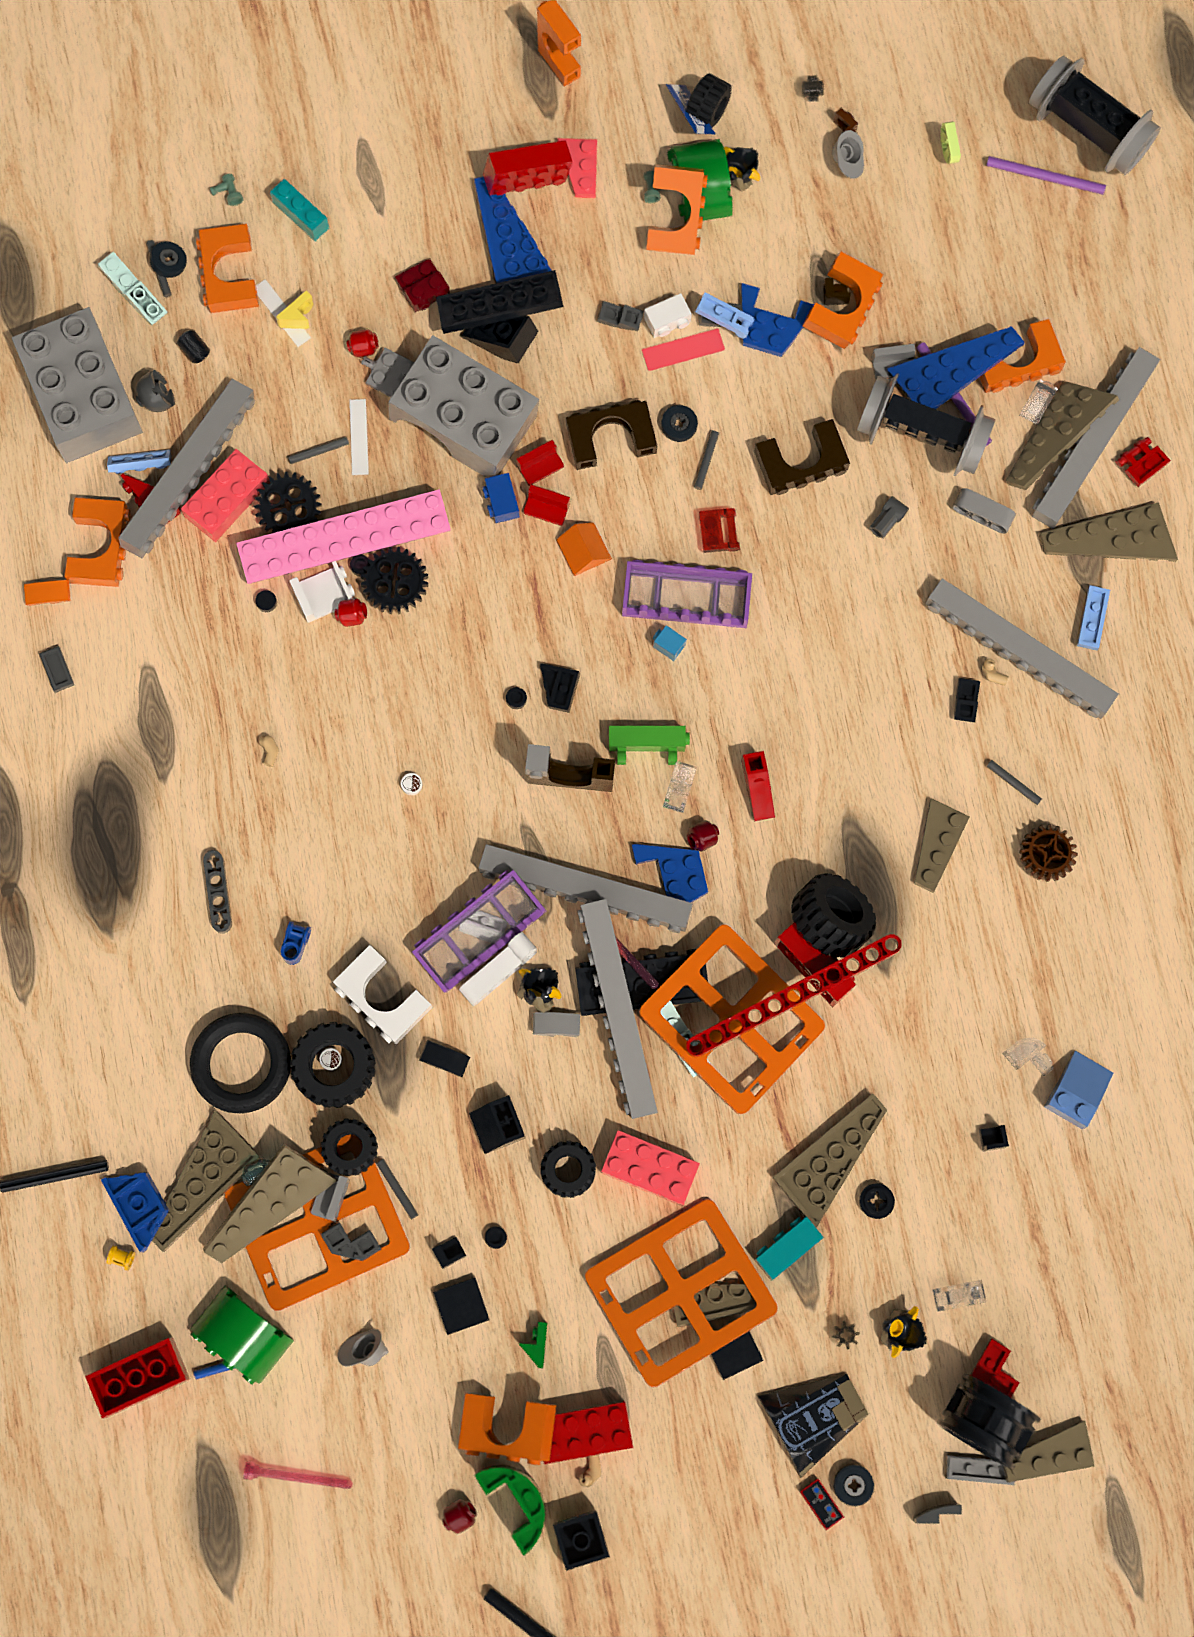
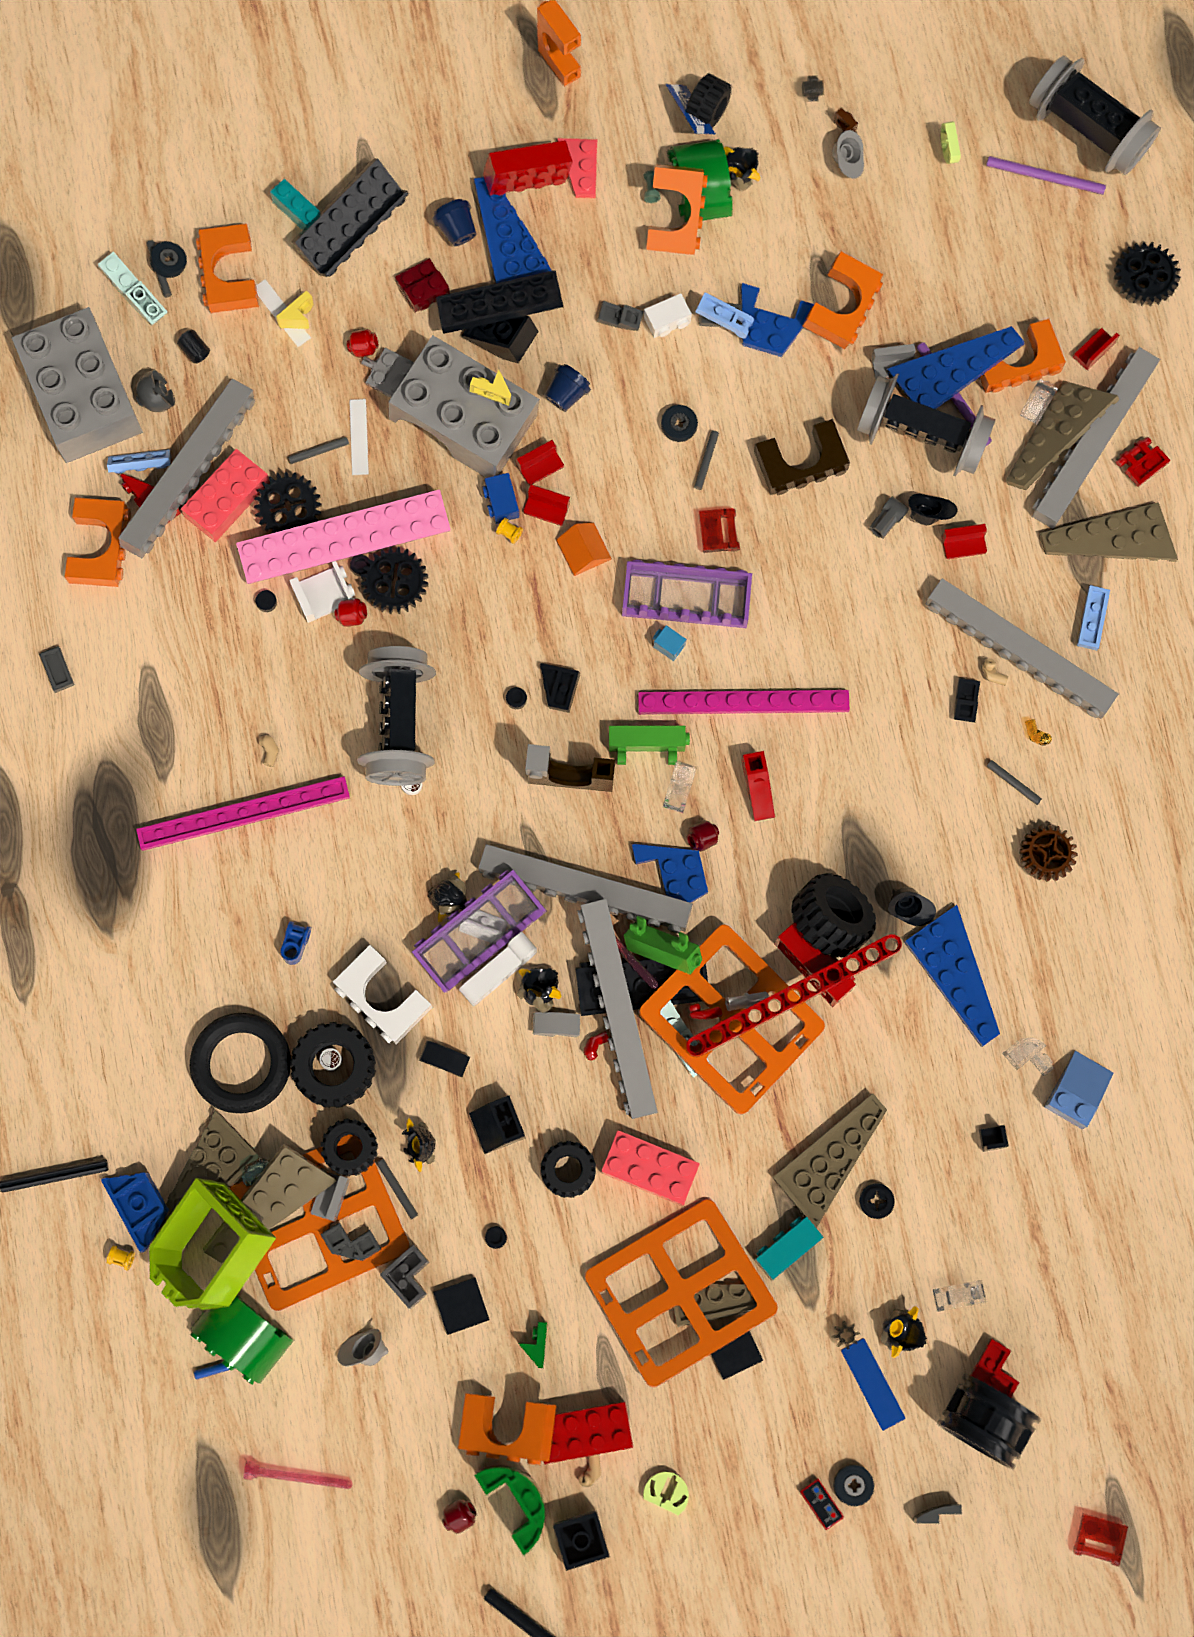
(47, 592): orange slope -> none
(137, 1378): red brick -> none
(167, 1247): none -> lime container
(214, 892): dark grey beam -> none
(234, 197): sand green piece -> none
(243, 813): none -> dark pink plate
(350, 219): none -> black bracket
(398, 672): none -> brick
(401, 1273): none -> flat silver brick
(420, 1144): none -> black hair
(448, 896): none -> black hair
(449, 1253): black panel -> none
(455, 221): none -> dark blue piece
(497, 391): none -> light yellow slope
(509, 530): none -> yellow bush
(566, 387): none -> dark blue piece
(592, 1045): none -> red arm
(633, 417): dark brown arch -> none
(663, 947): none -> bright green brick
(680, 1490): none -> yellowish green piece
(683, 349): coral sticker -> none
(706, 1014): none -> red arm
(744, 702): none -> dark pink plate
(745, 1000): none -> white axle
(814, 1417): wedge -> none
(835, 293): dark brown panel -> none
(873, 1384): none -> blue sticker
(911, 907): none -> black piece
(931, 509): none -> black piece
(940, 838): dark tan wing -> none
(950, 963): none -> blue wing
(964, 541): none -> red panel
(975, 1470): light grey tile -> none
(984, 510): light grey beam -> none
(1035, 735): none -> clear yellow arm
(1053, 1455): dark tan wing -> none
(1095, 348): none -> red panel
(1103, 1532): none -> clear red plate
(1139, 258): none -> black gear

